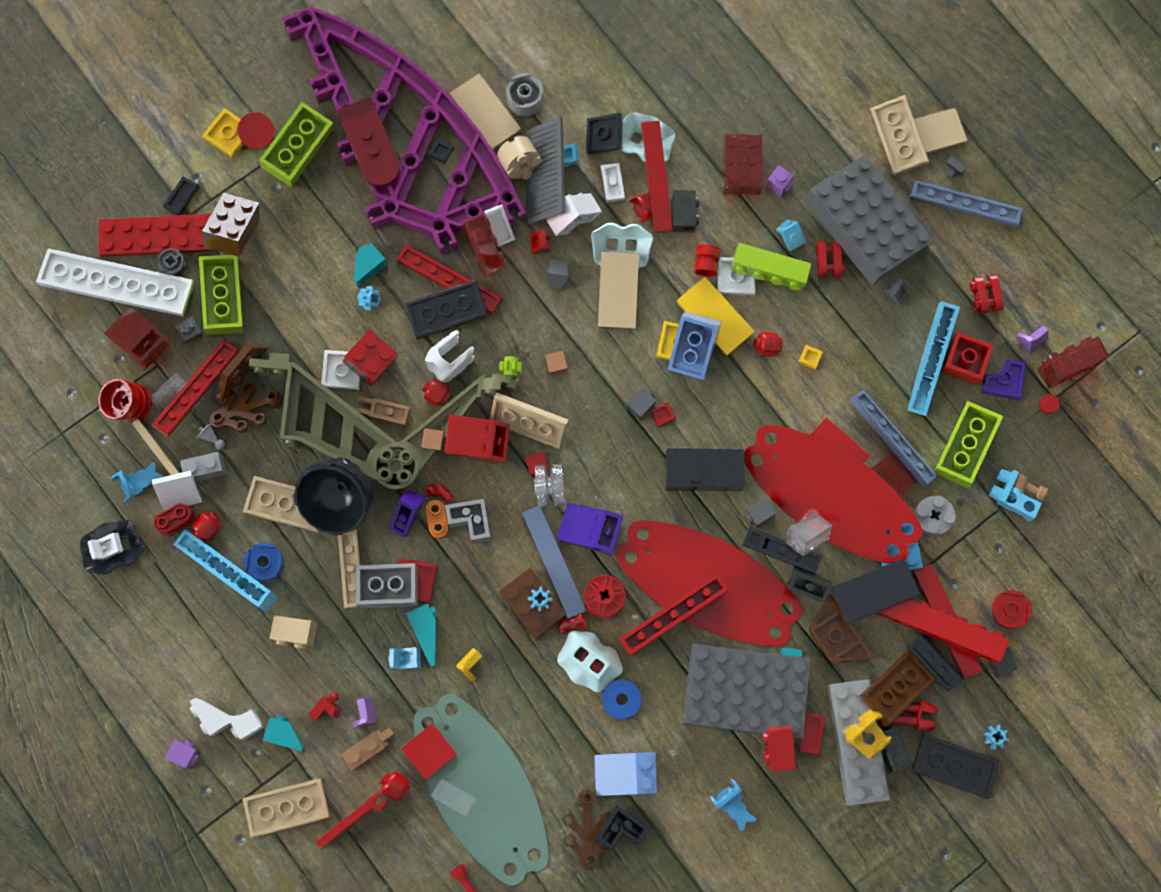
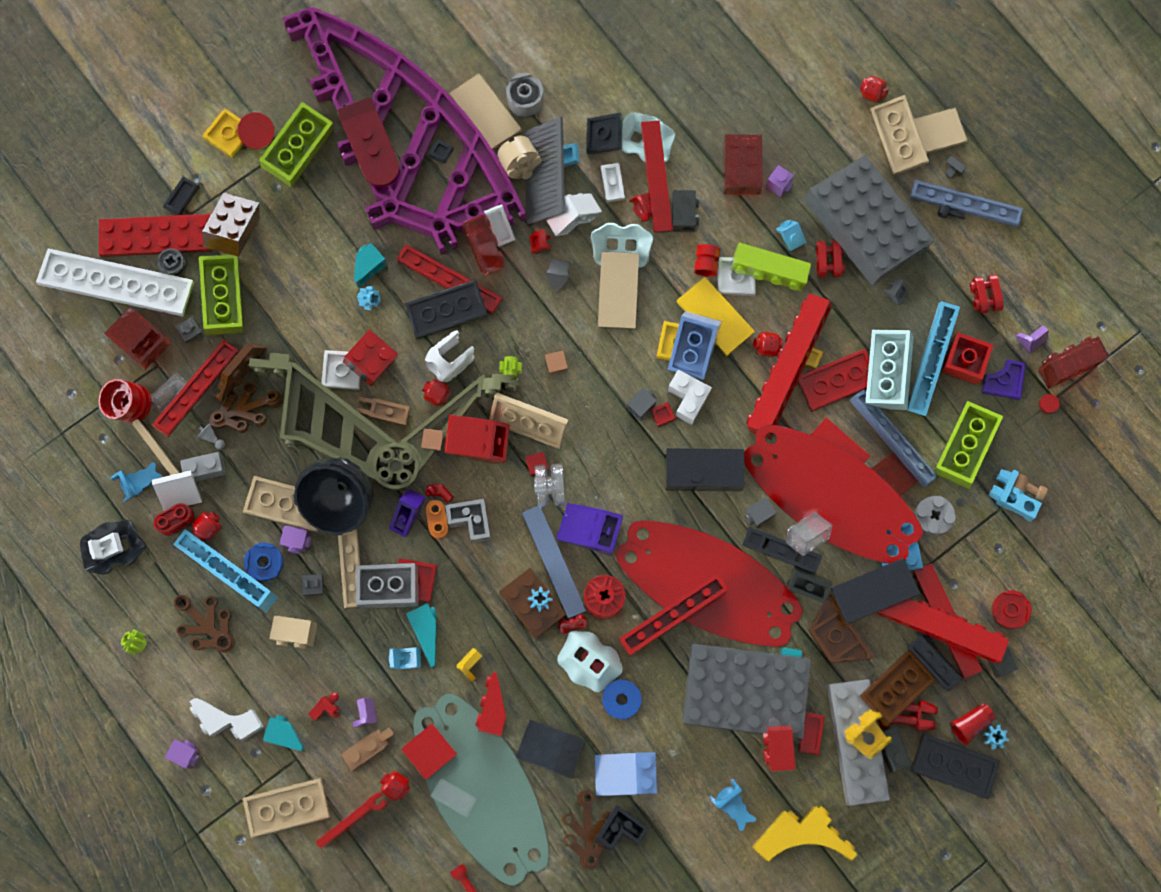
(133, 642): none -> lime gear
(207, 625): none -> reddish brown plant
(295, 539): none -> medium lavender brick
(312, 584): none -> dark grey tile
(493, 712): none -> red slope
(550, 748): none -> black slope
(693, 394): none -> white brick
(790, 363): none -> red brick
(812, 829): none -> yellow arch
(835, 380): none -> red tile
(874, 89): none -> red head
(889, 369): none -> light aqua slope
(945, 210): none -> black hand
(972, 723): none -> red plant

